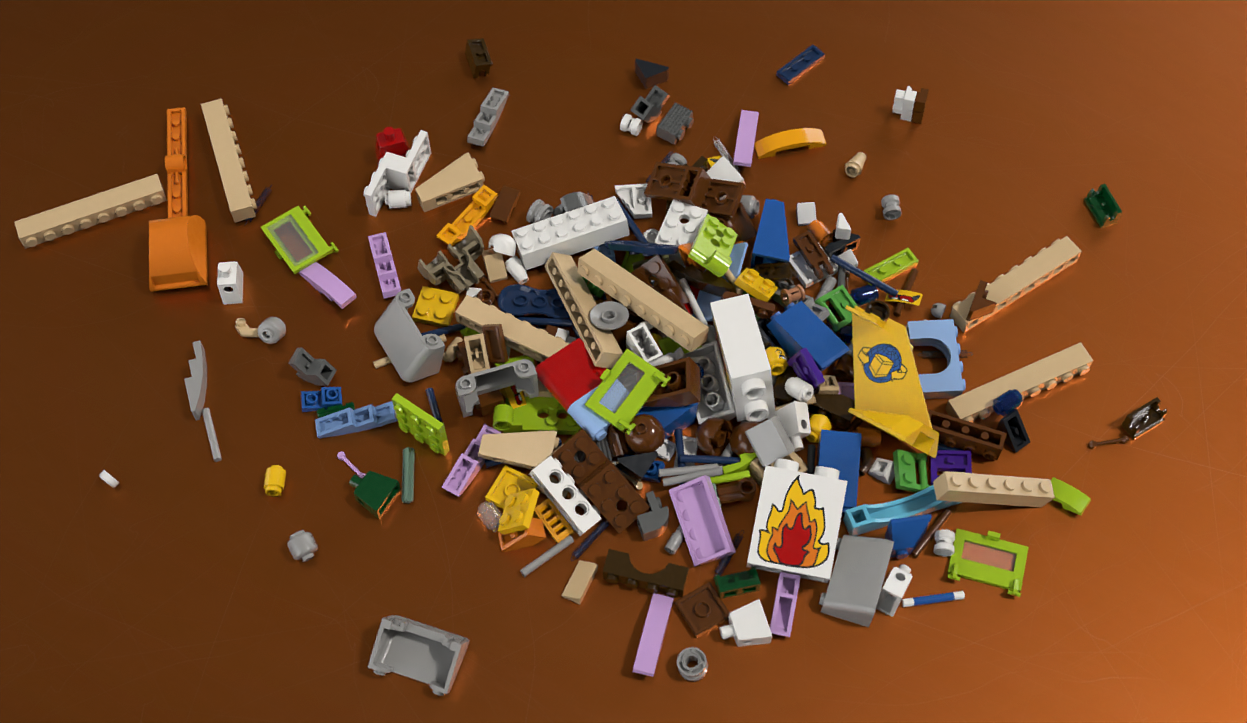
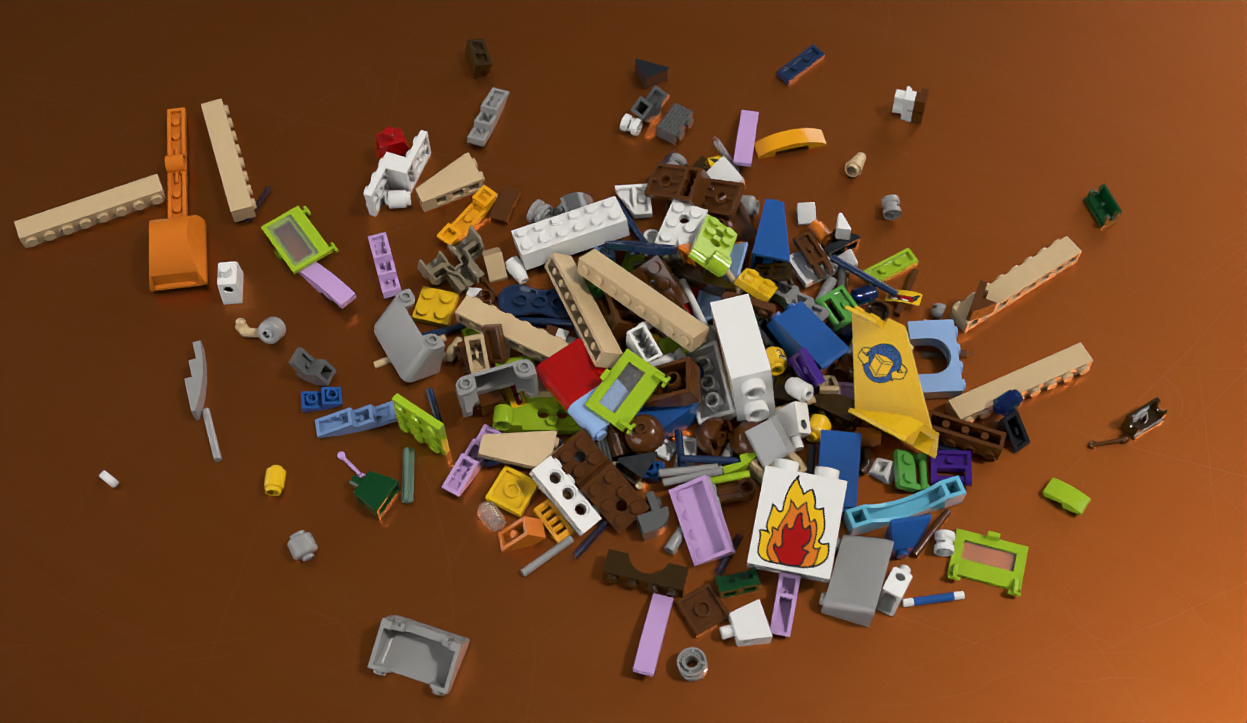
(321, 412): dark green axle -> none
(503, 244): white hair -> none
(518, 511): yellow plate -> none
(580, 581): tan slope -> none
(609, 315): light grey dish -> none
(793, 294): nougat bush -> none
(993, 489): tan brick -> none

